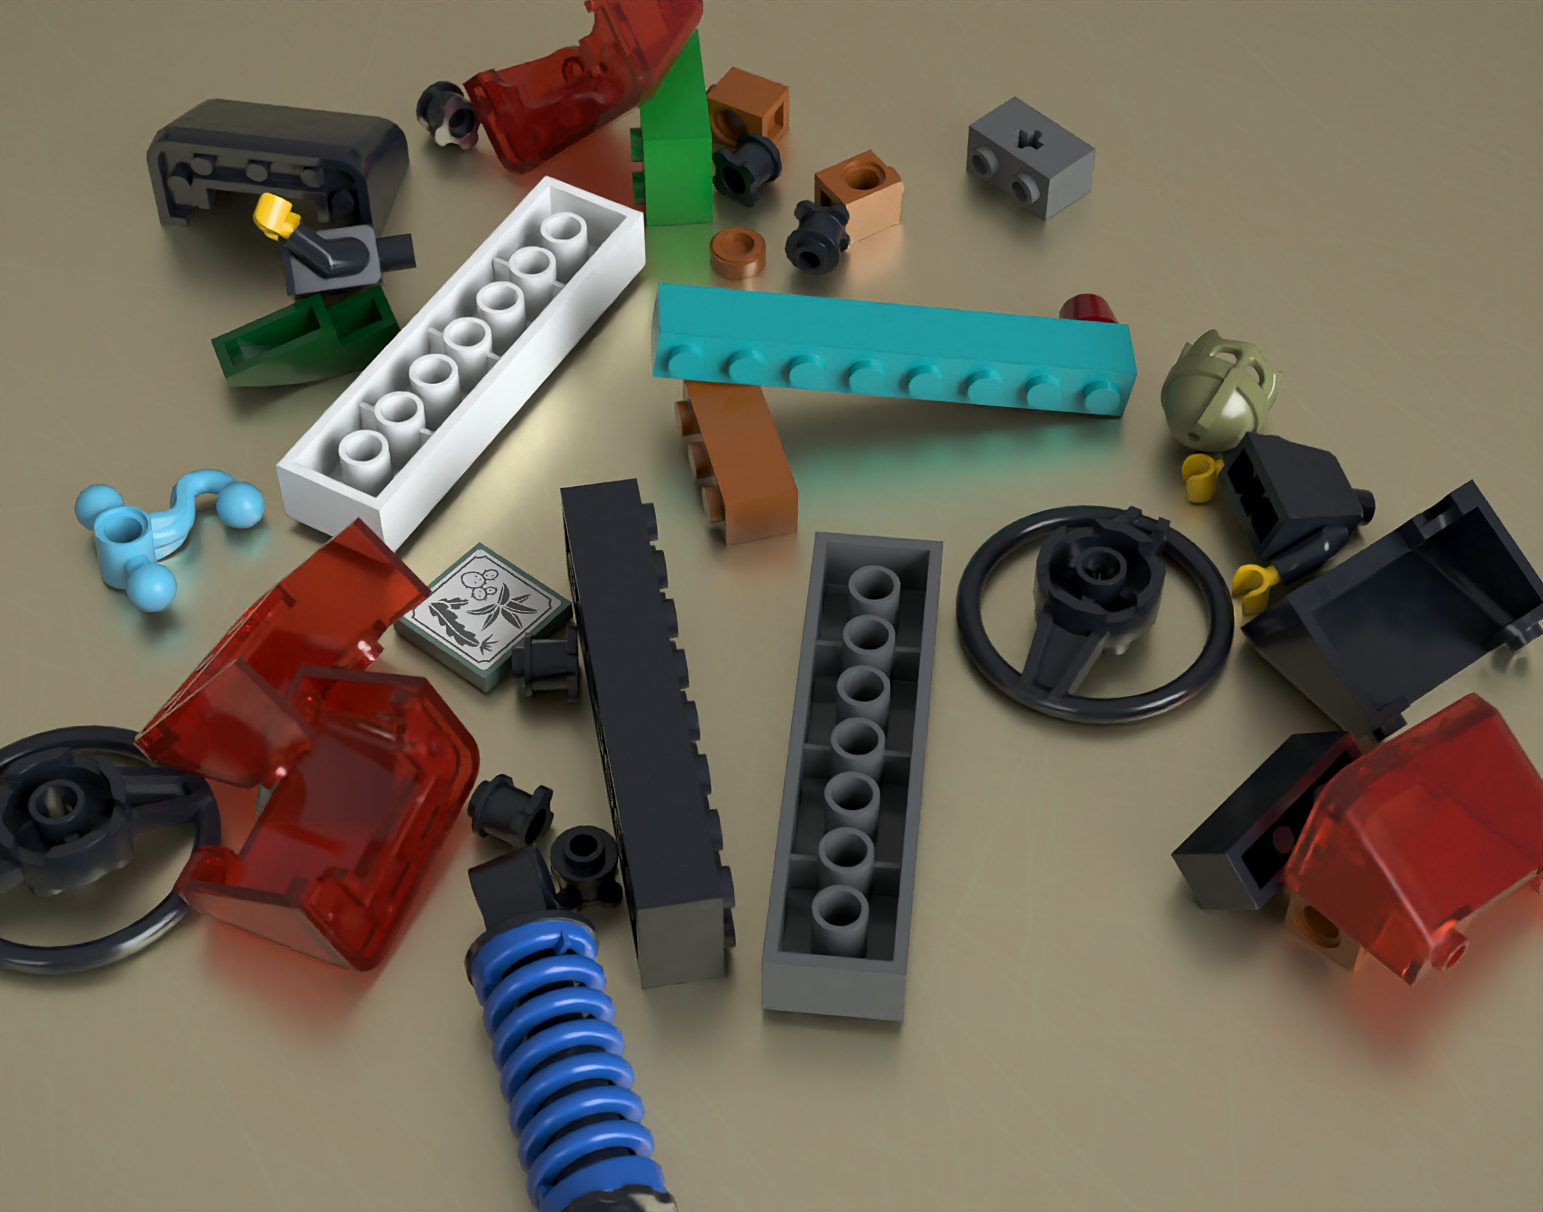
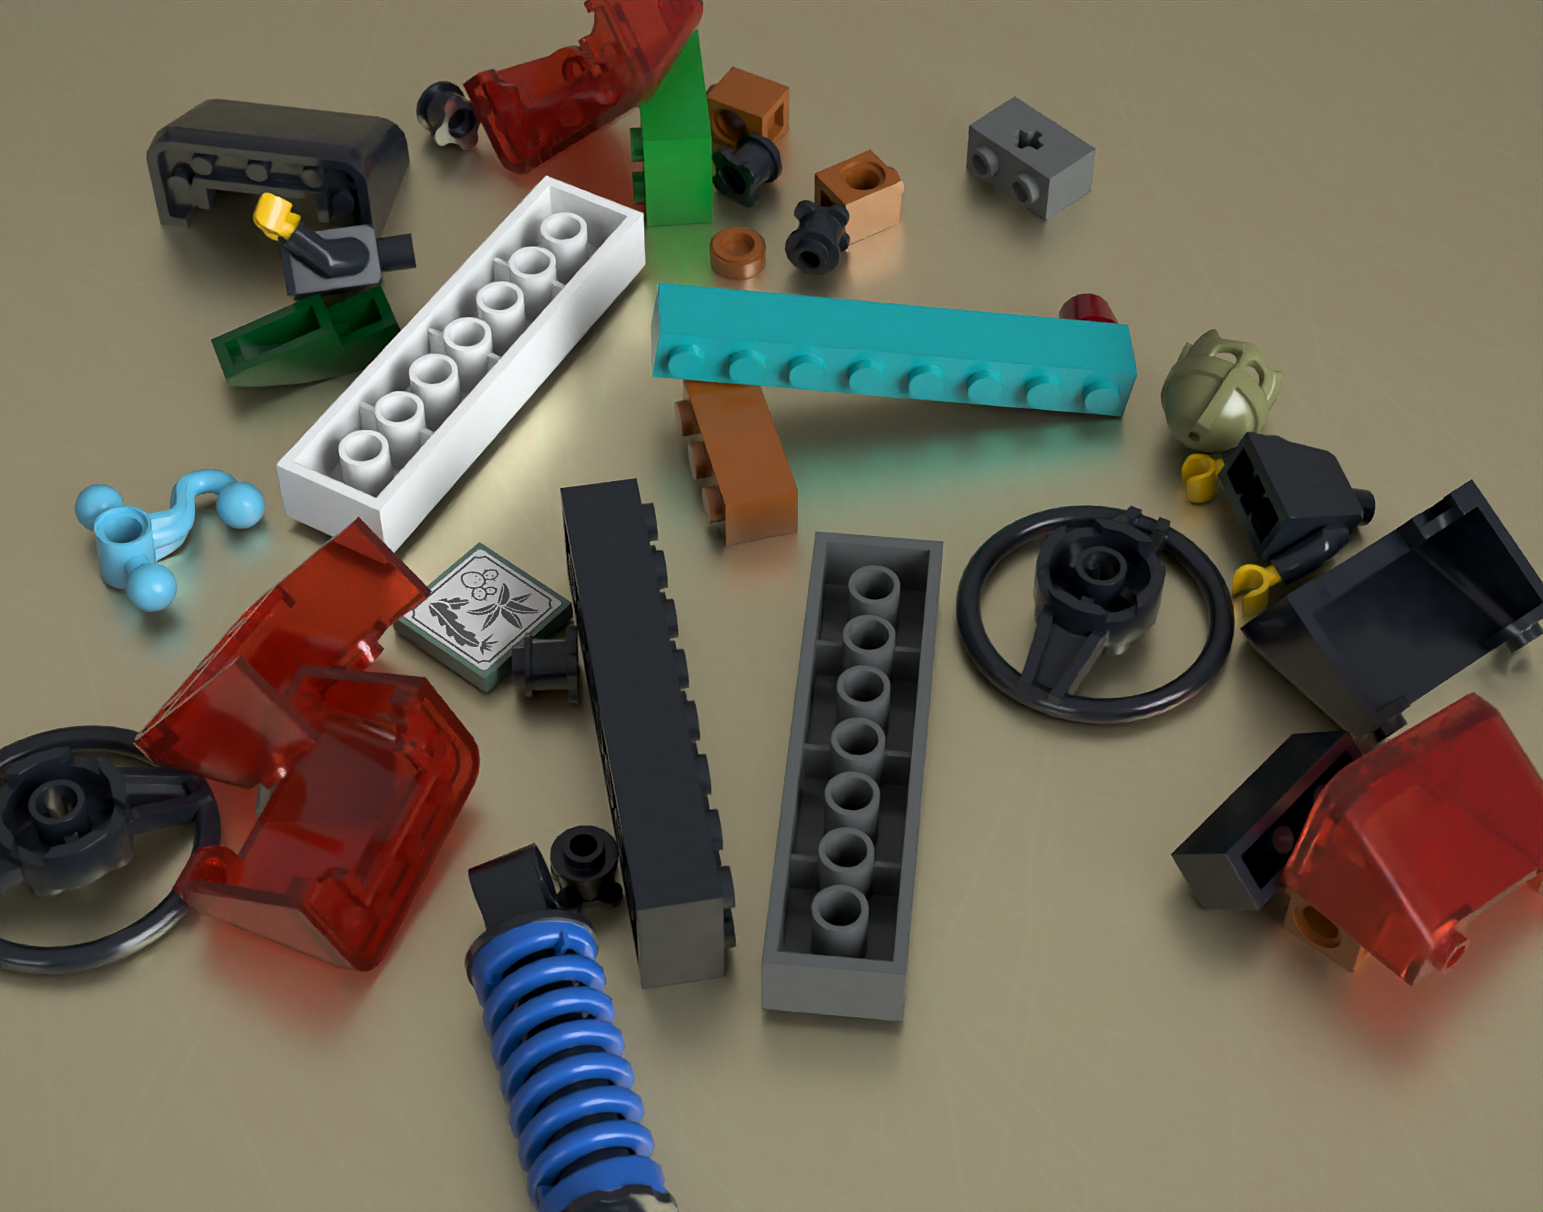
(510, 812): black brick -> none

